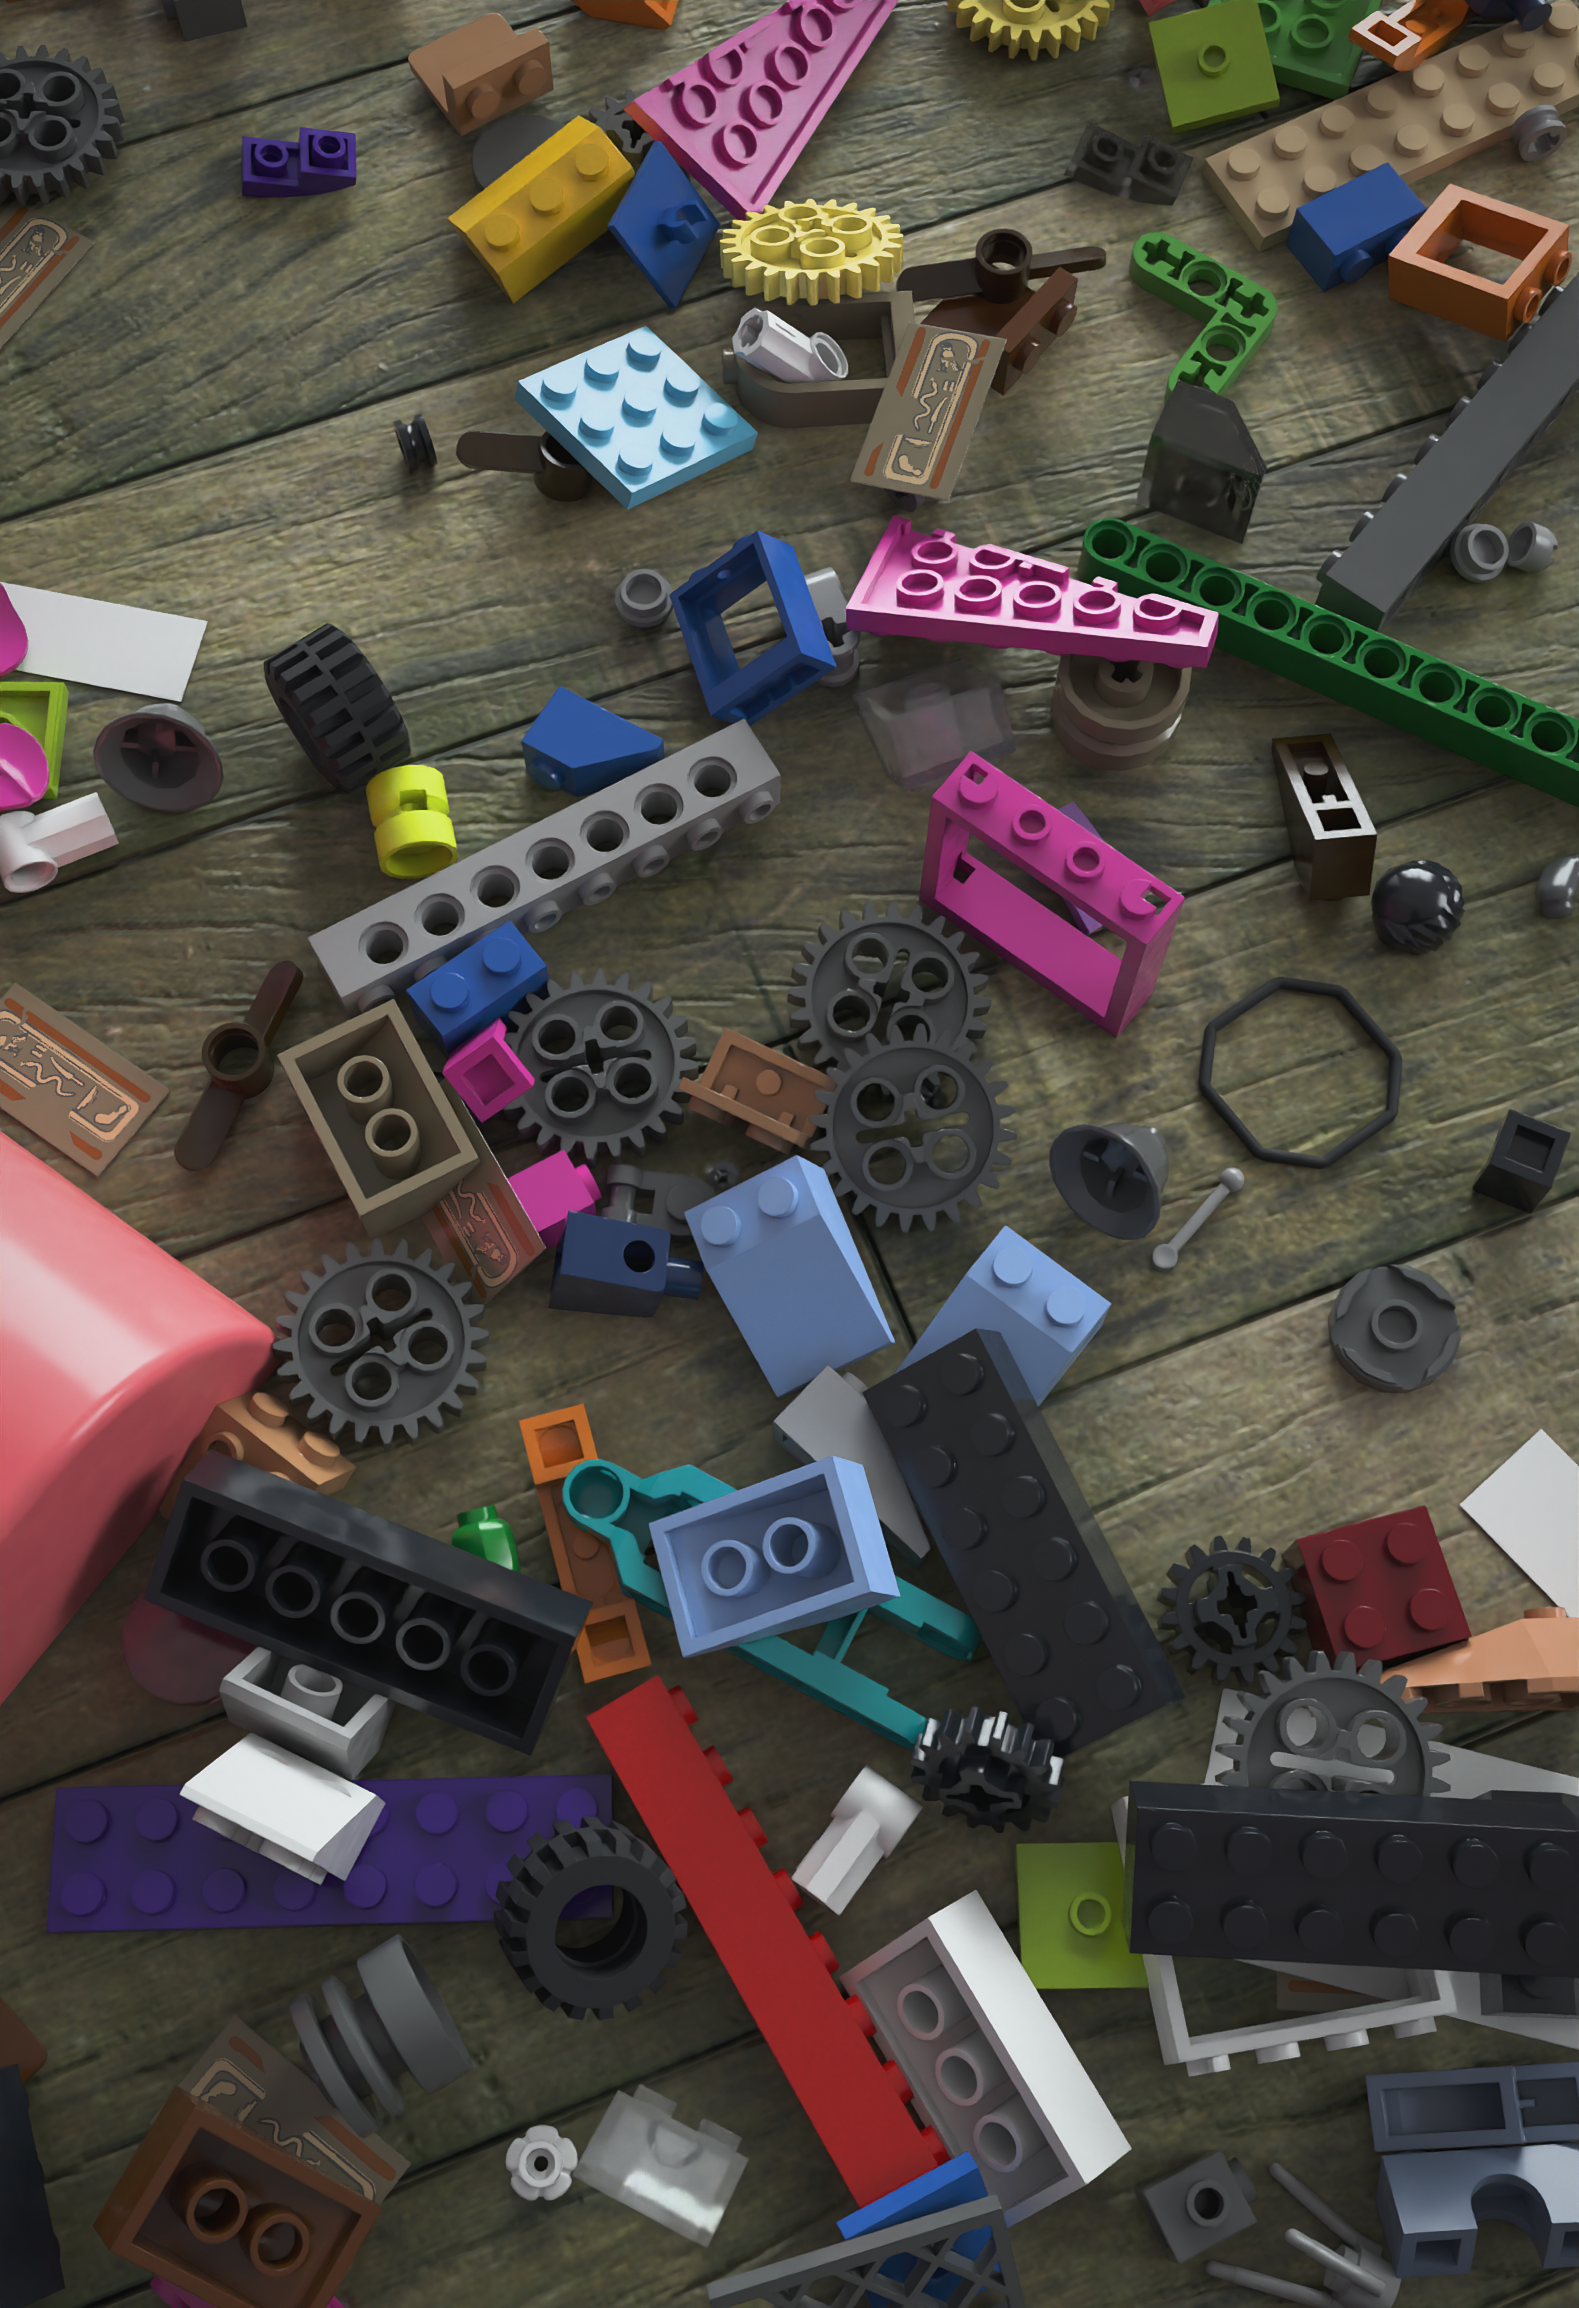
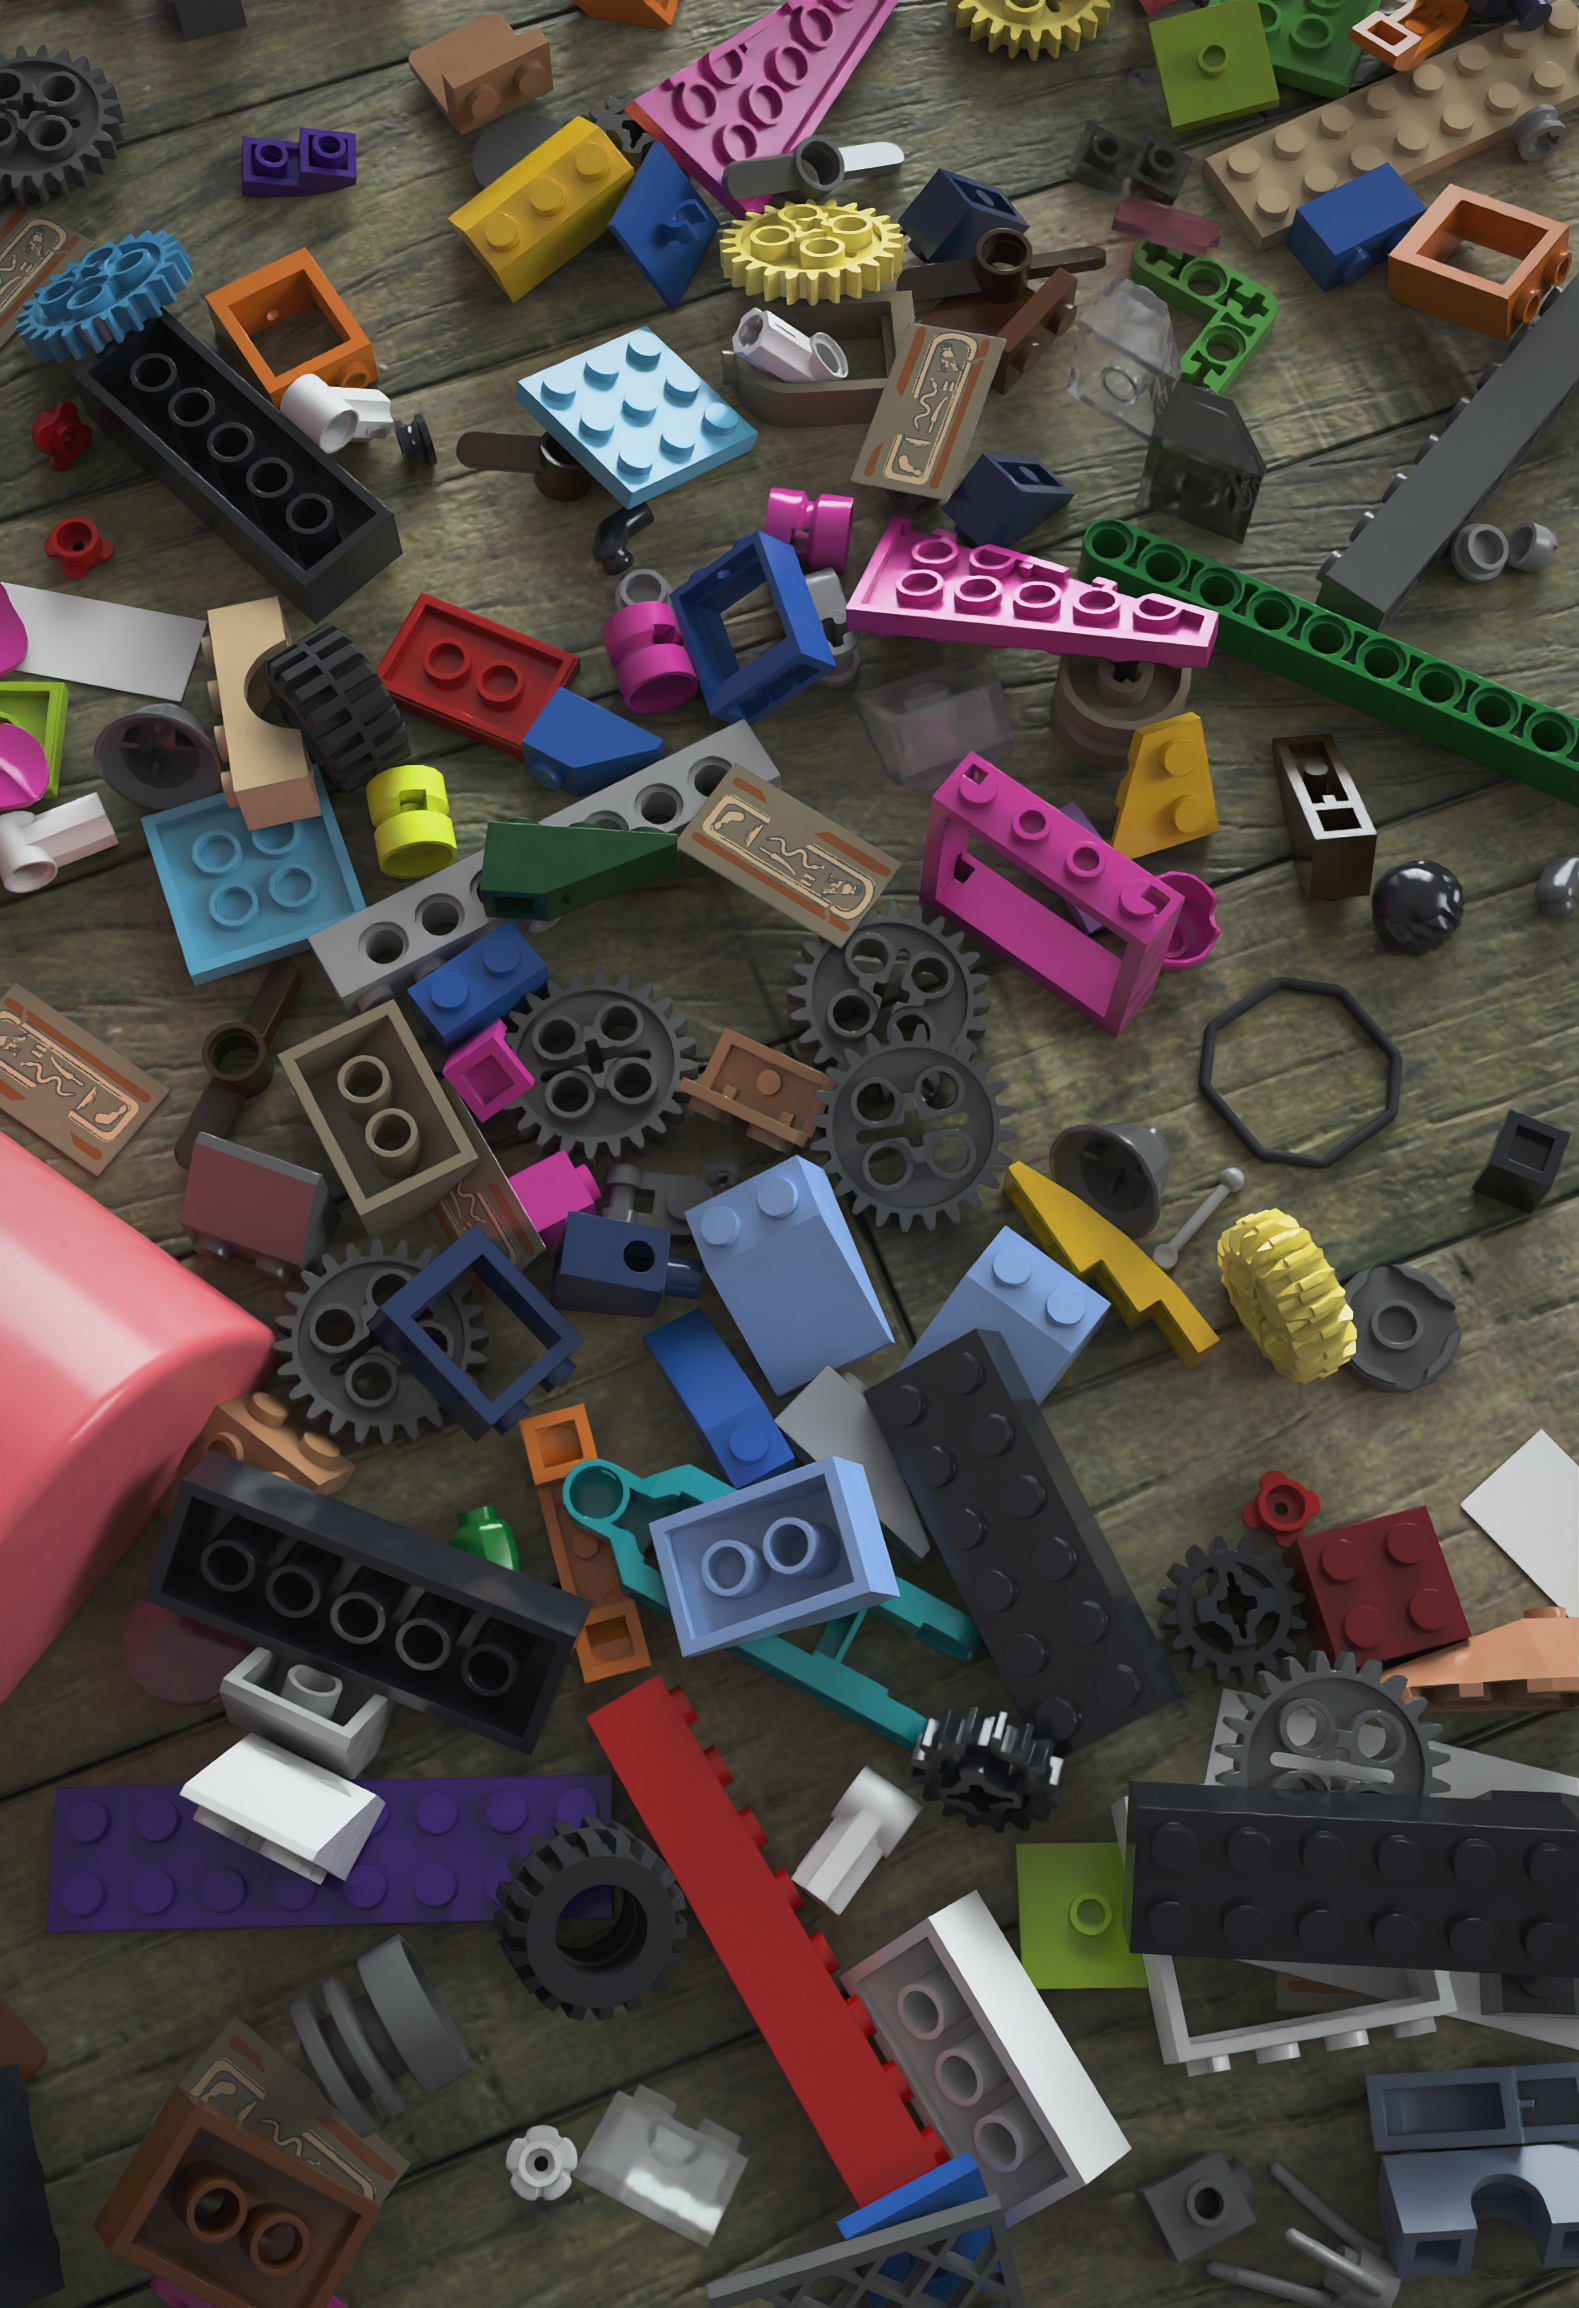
(61, 435): none -> red plate
(76, 533): none -> red plate
(104, 296): none -> dark azure gear
(239, 464): none -> black brick
(249, 893): none -> medium azure plate
(257, 1210): none -> slope
(268, 763): none -> tan arch
(275, 295): none -> orange window
(336, 414): none -> white piece
(437, 1372): none -> dark blue window
(473, 674): none -> red tile
(555, 870): none -> dark green slope
(614, 535): none -> black arm
(649, 658): none -> dark pink wheel
(719, 1402): none -> blue slope
(788, 855): none -> dark tan sticker
(828, 521): none -> dark pink wheel
(832, 164): none -> dark grey piece
(954, 215): none -> dark blue slope
(1005, 499): none -> dark blue slope
(1098, 1250): none -> yellow slope
(1125, 357): none -> clear slope
(1166, 789): none -> yellow wing
(1167, 226): none -> clear pink piece
(1196, 924): none -> dark pink hair
(1275, 1490): none -> red plate
(1287, 1296): none -> light yellow gear

